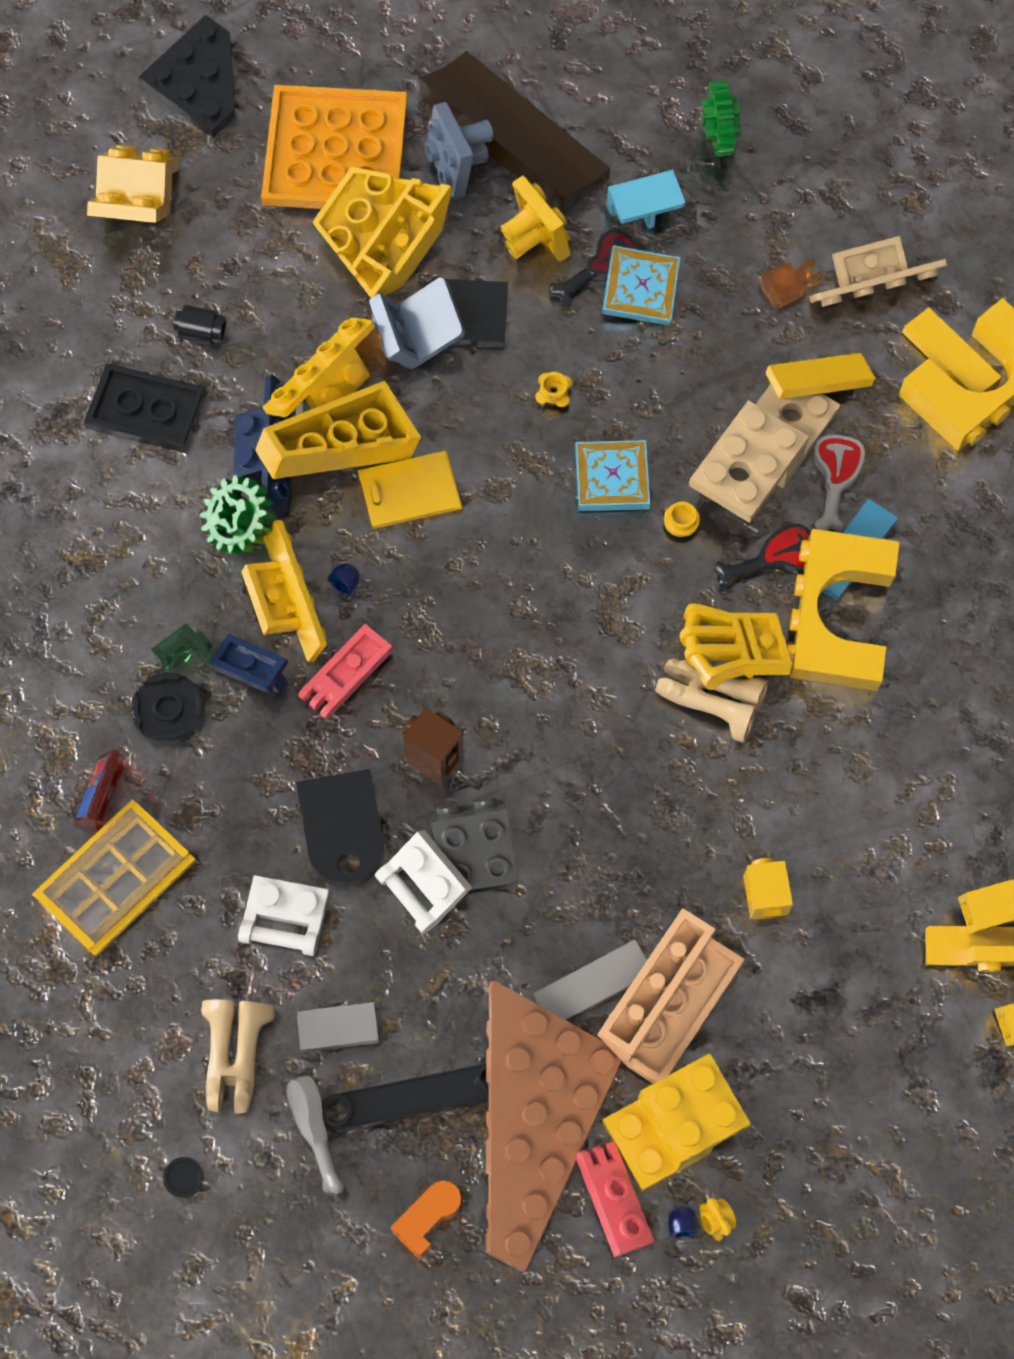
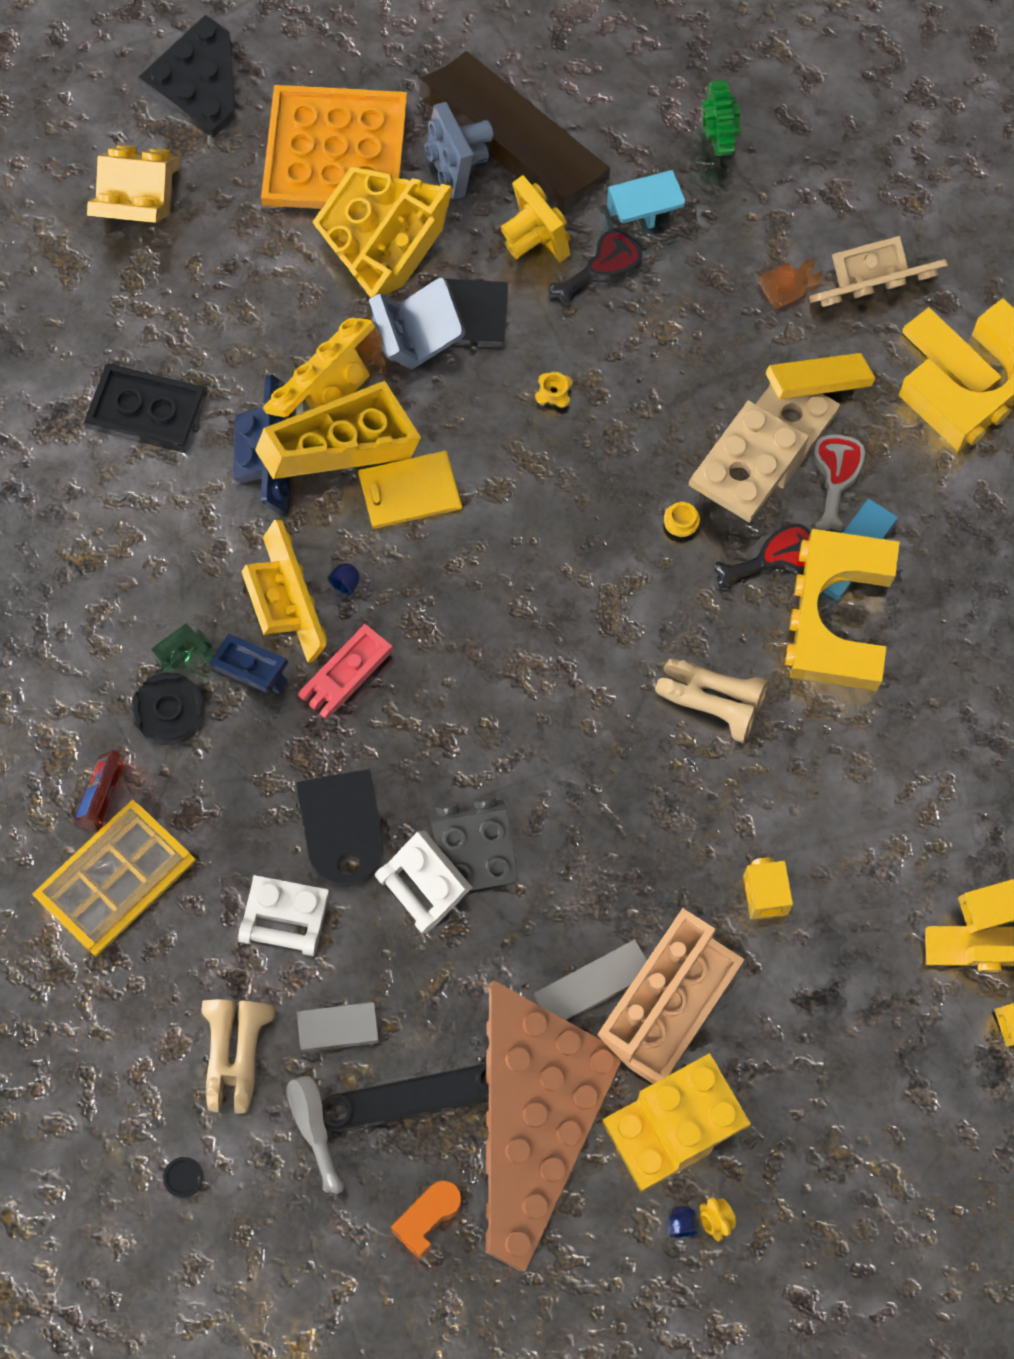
(200, 325): black brick -> none
(237, 515): gear -> none
(433, 745): reddish brown brick -> none
(612, 475): tile -> none
(614, 1199): coral hinge -> none
(641, 285): tile -> none
(756, 650): yellow plate -> none

